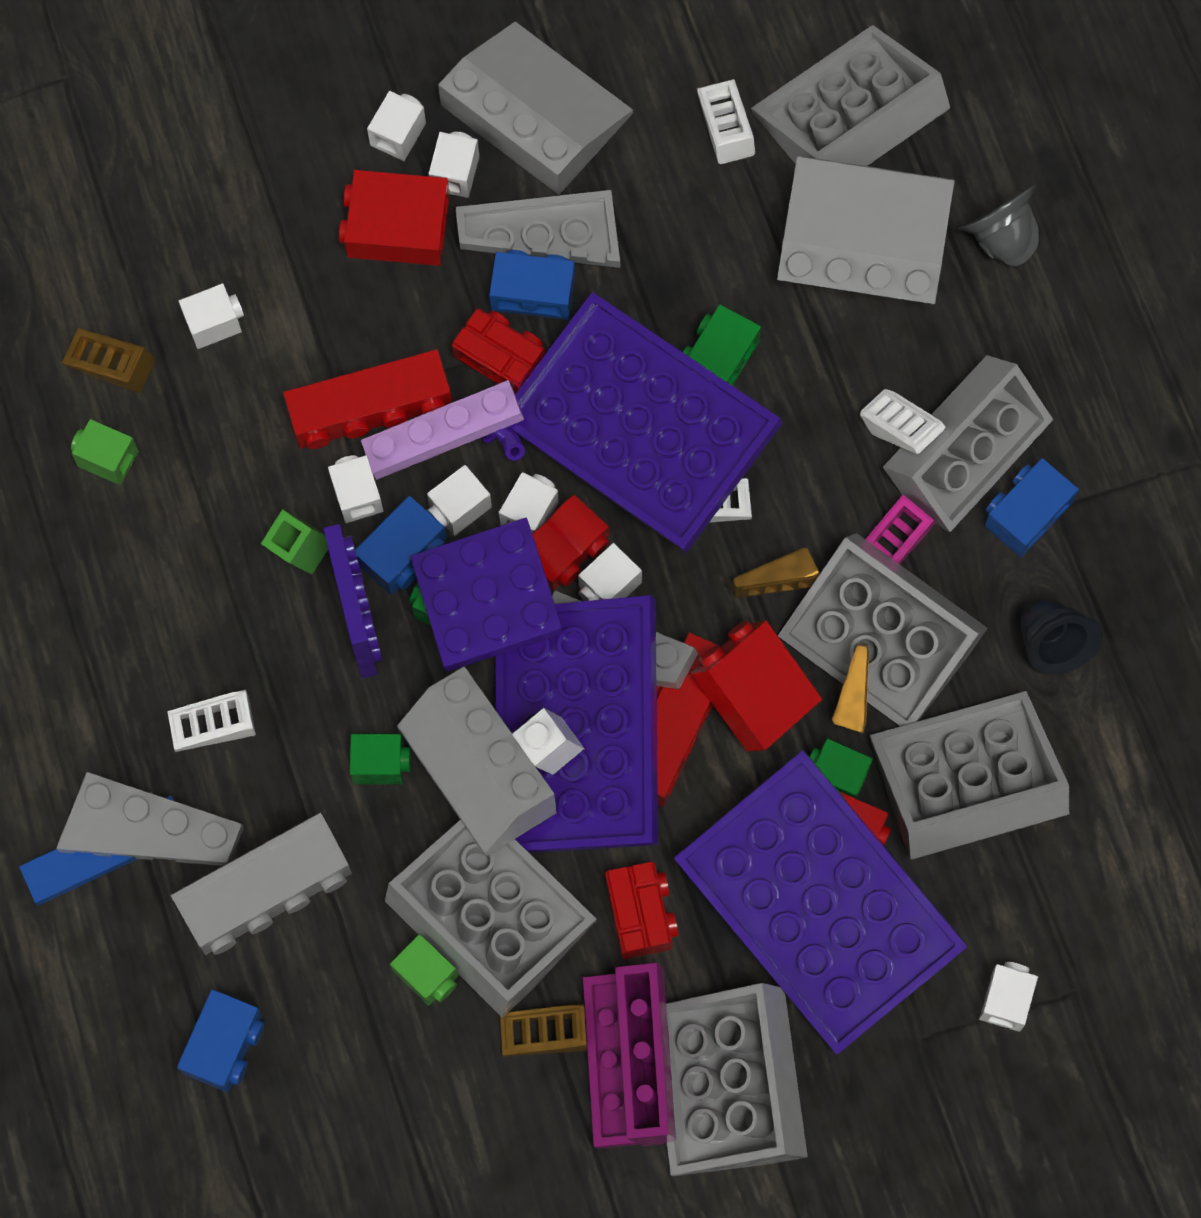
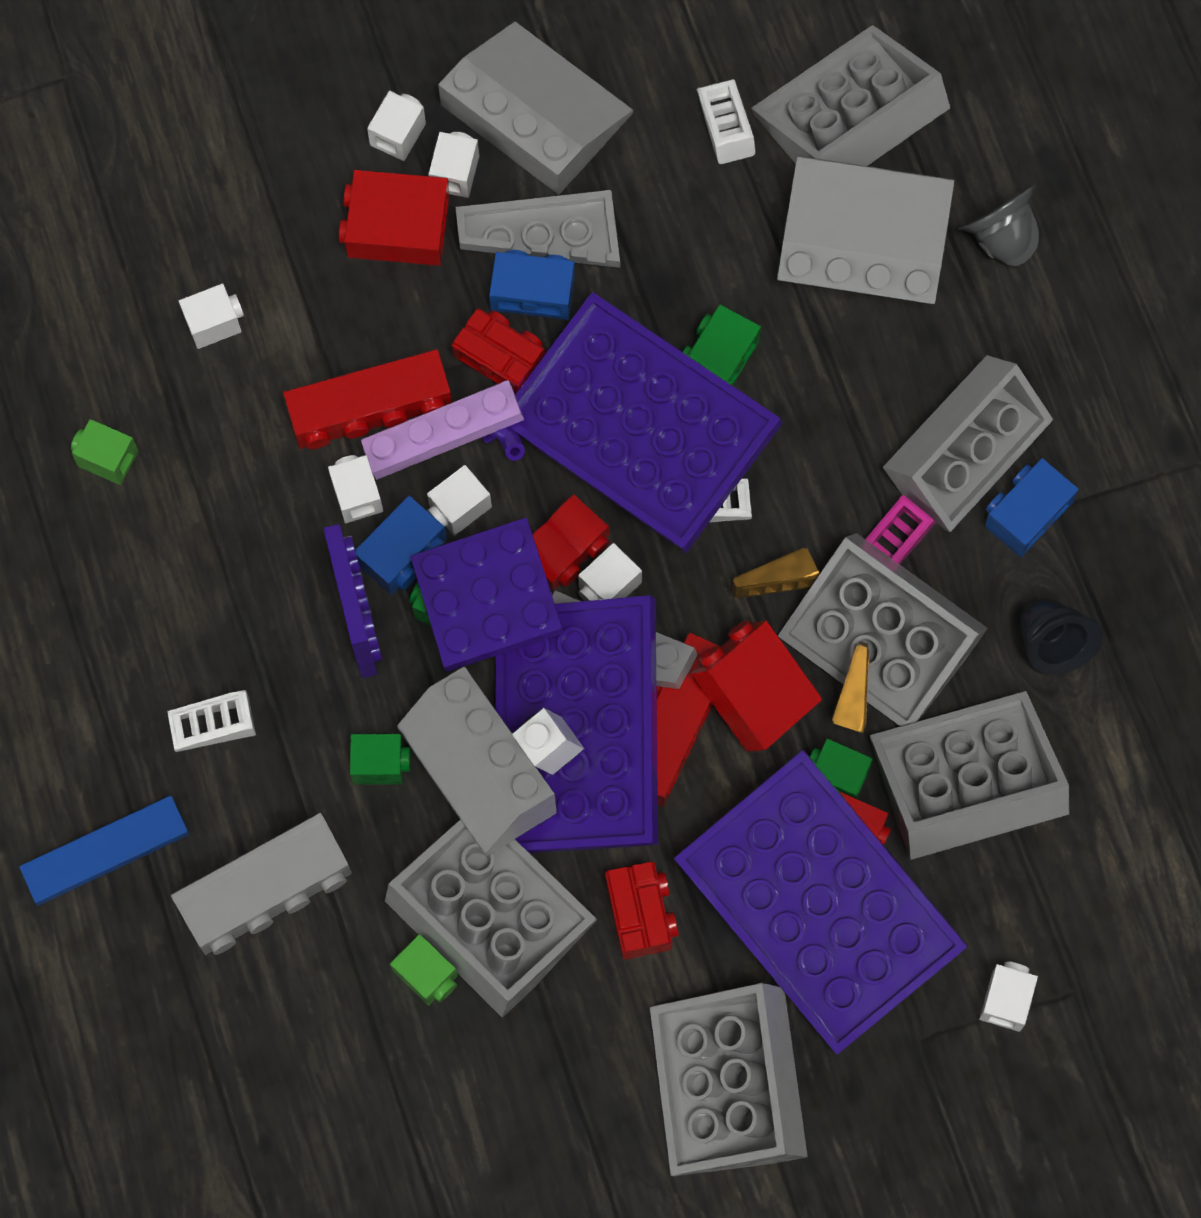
(131, 370): pearl gold slope -> none
(138, 824): light grey wing -> none
(221, 1041): blue brick -> none
(296, 542): bright green brick -> none
(530, 498): white brick -> none
(560, 1045): pearl gold slope -> none
(629, 1057): magenta brick -> none
(896, 419): white slope -> none

